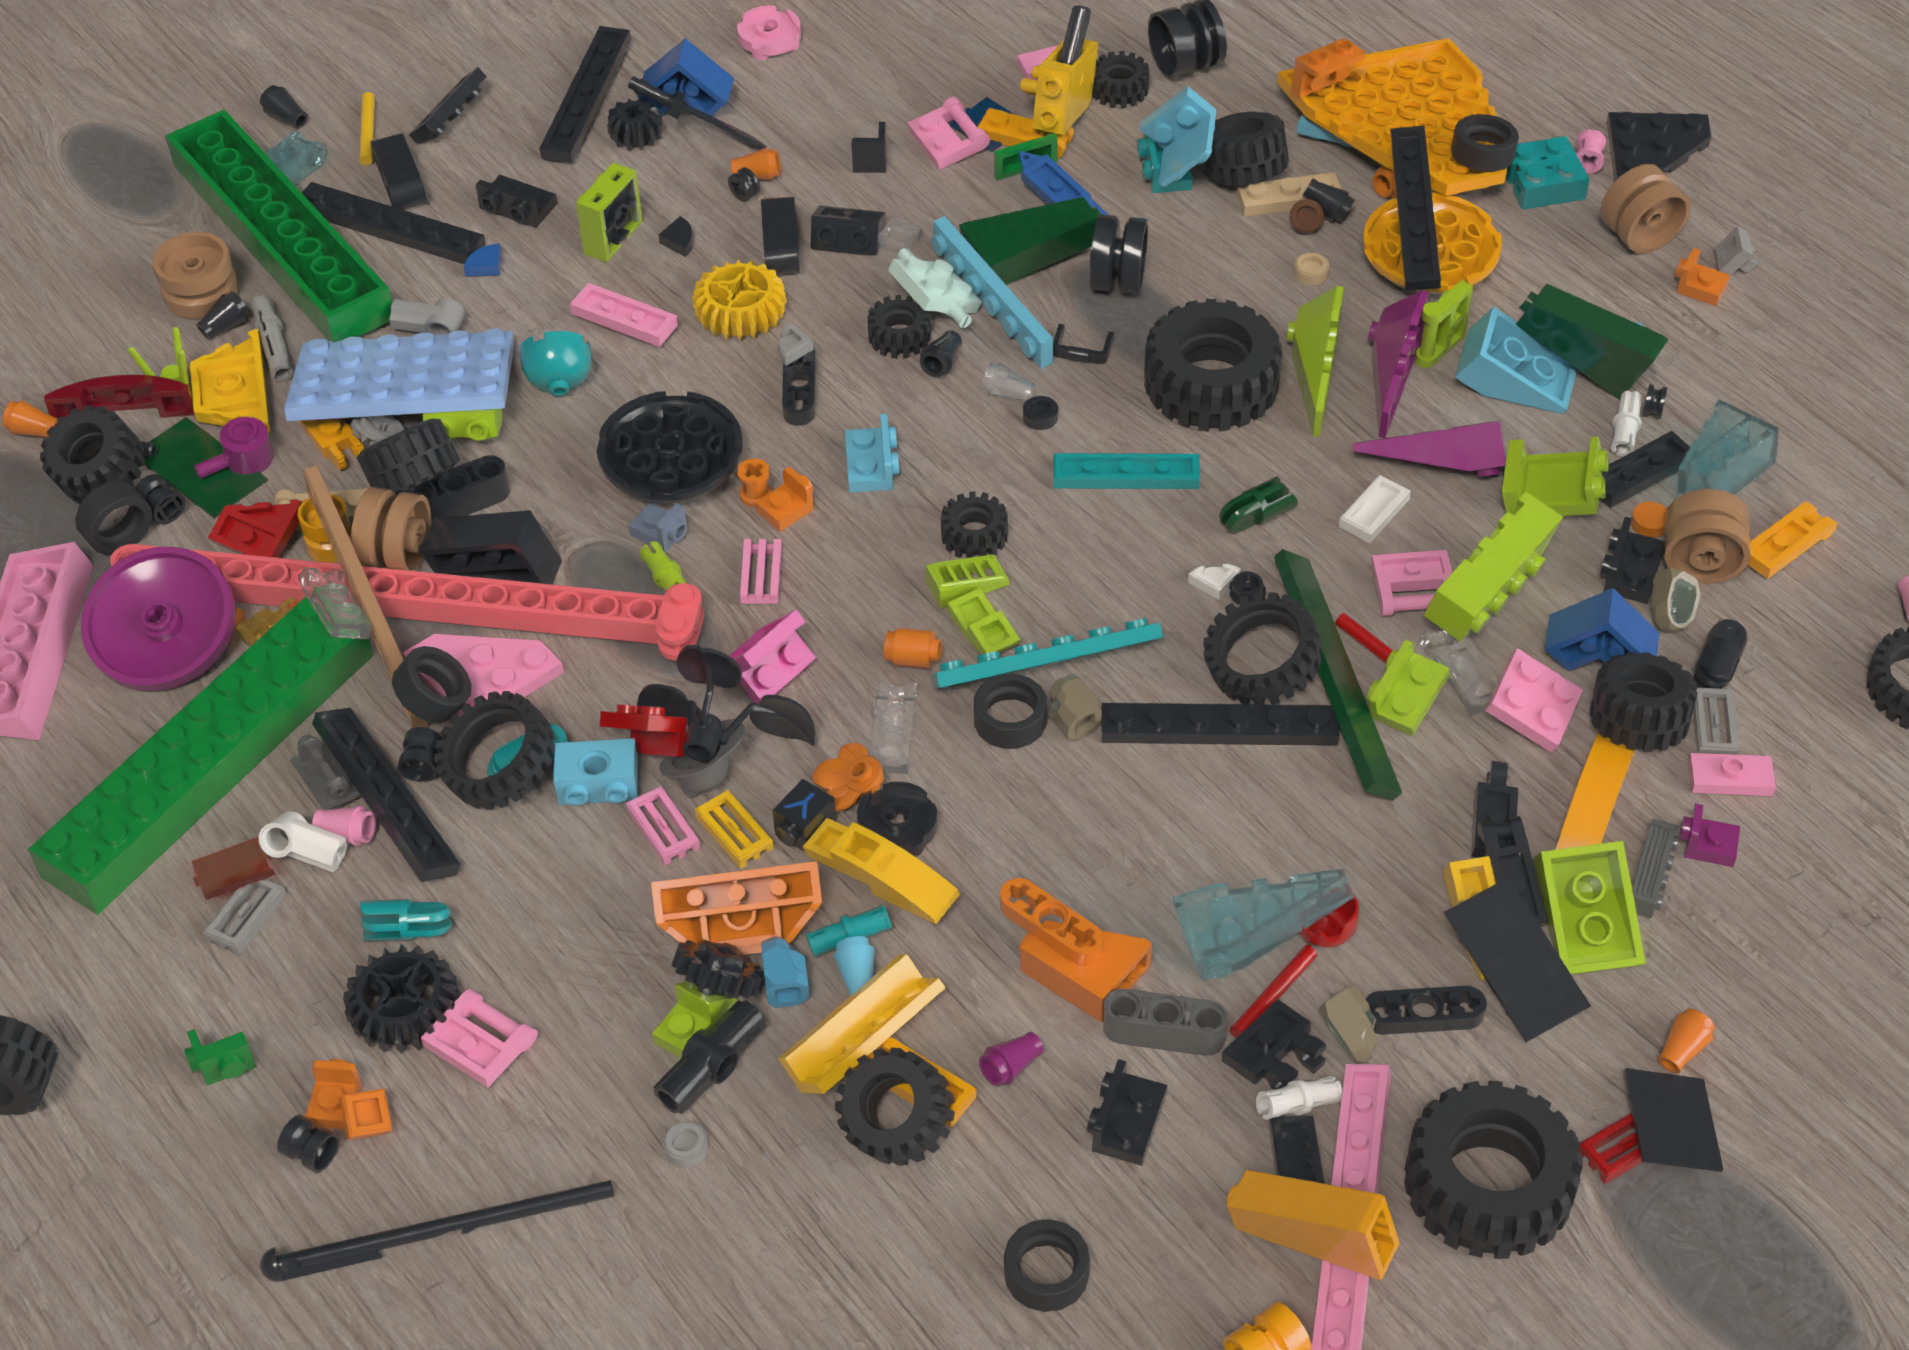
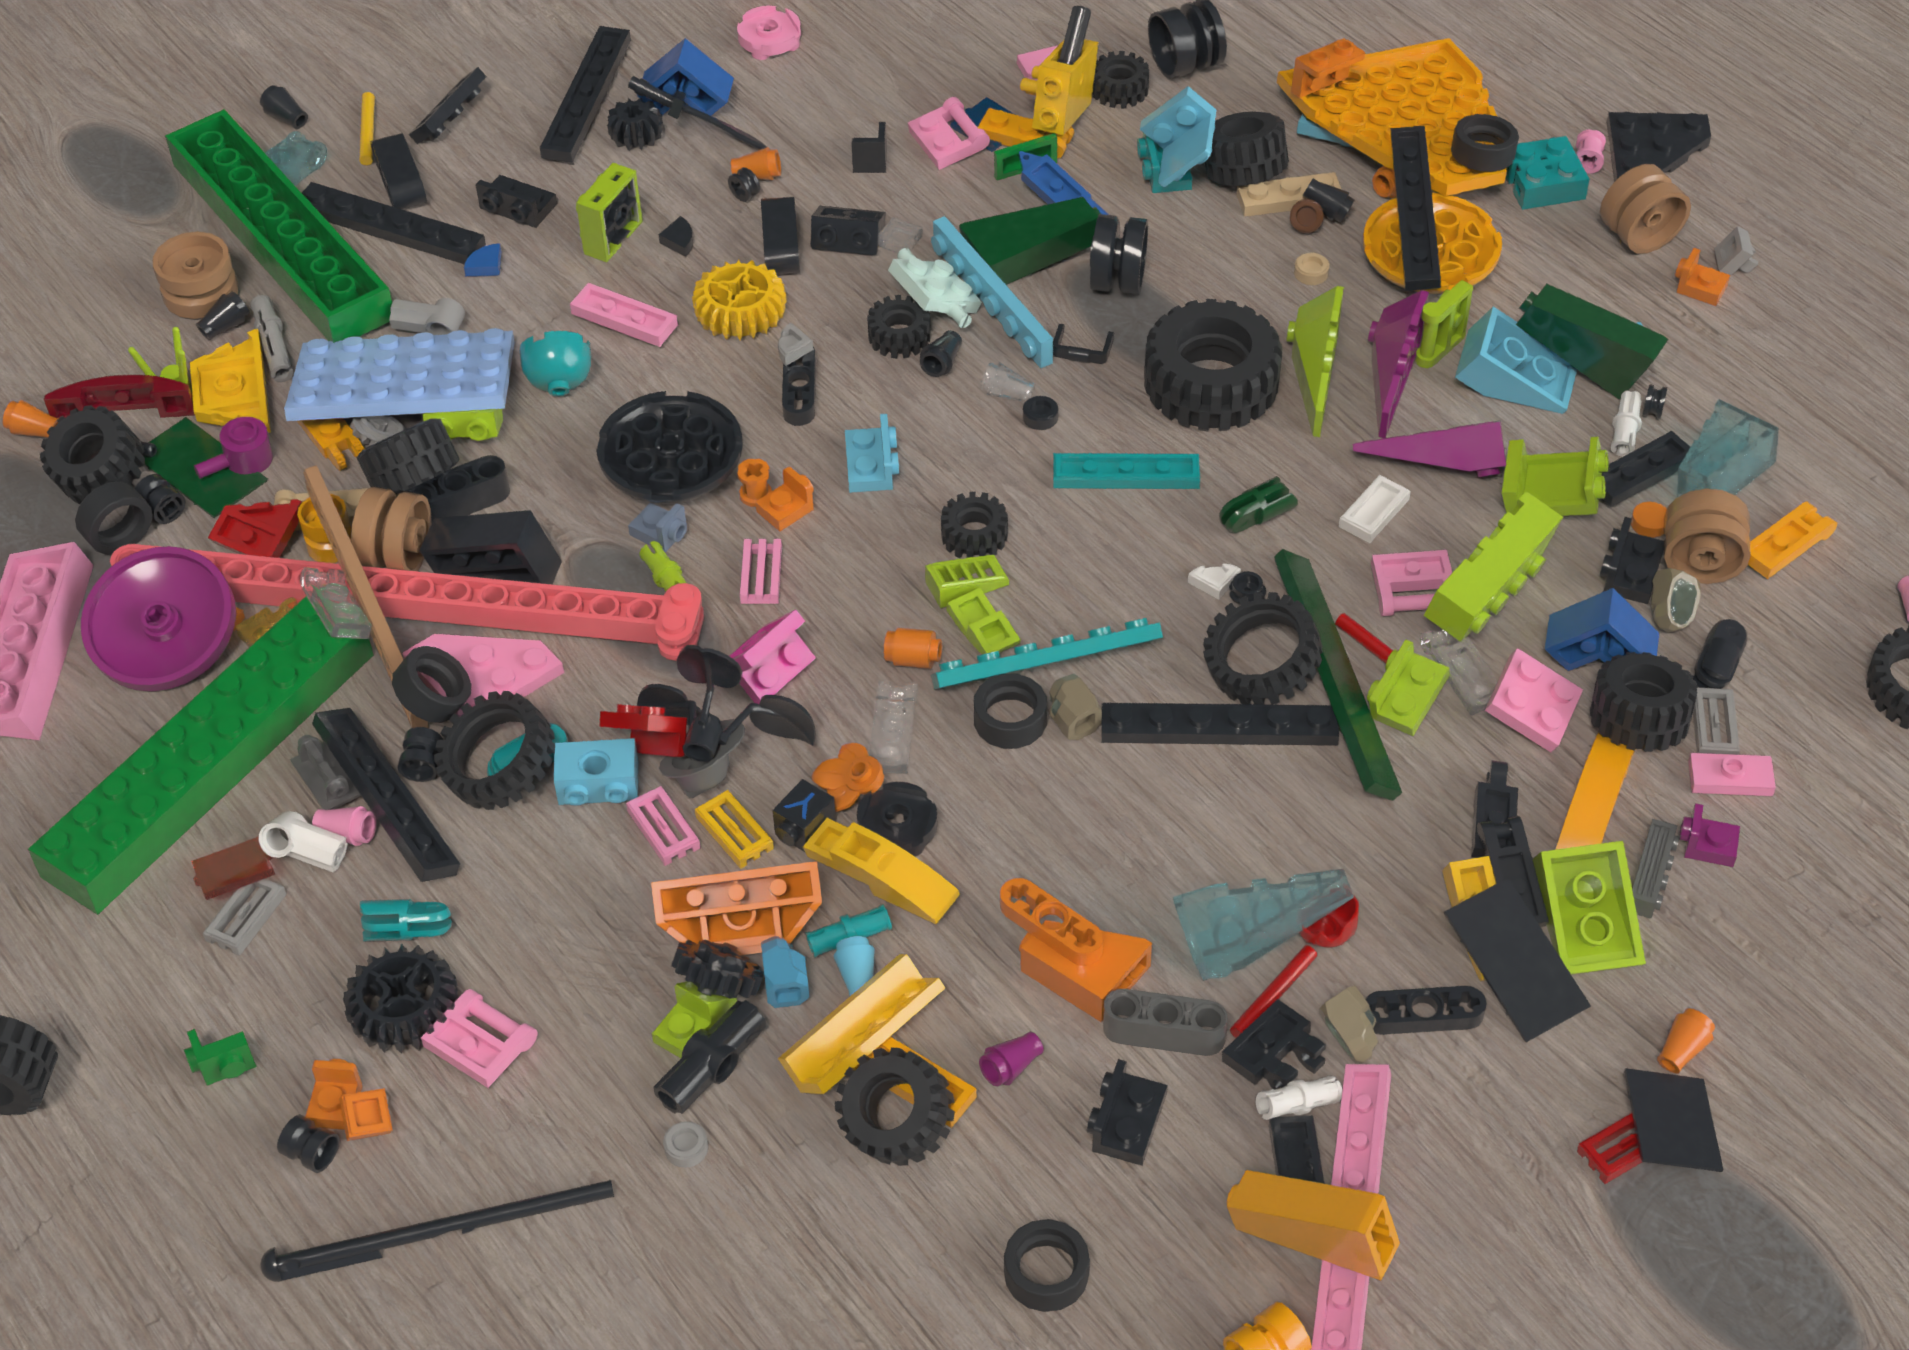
(1483, 1217): black tyre -> none

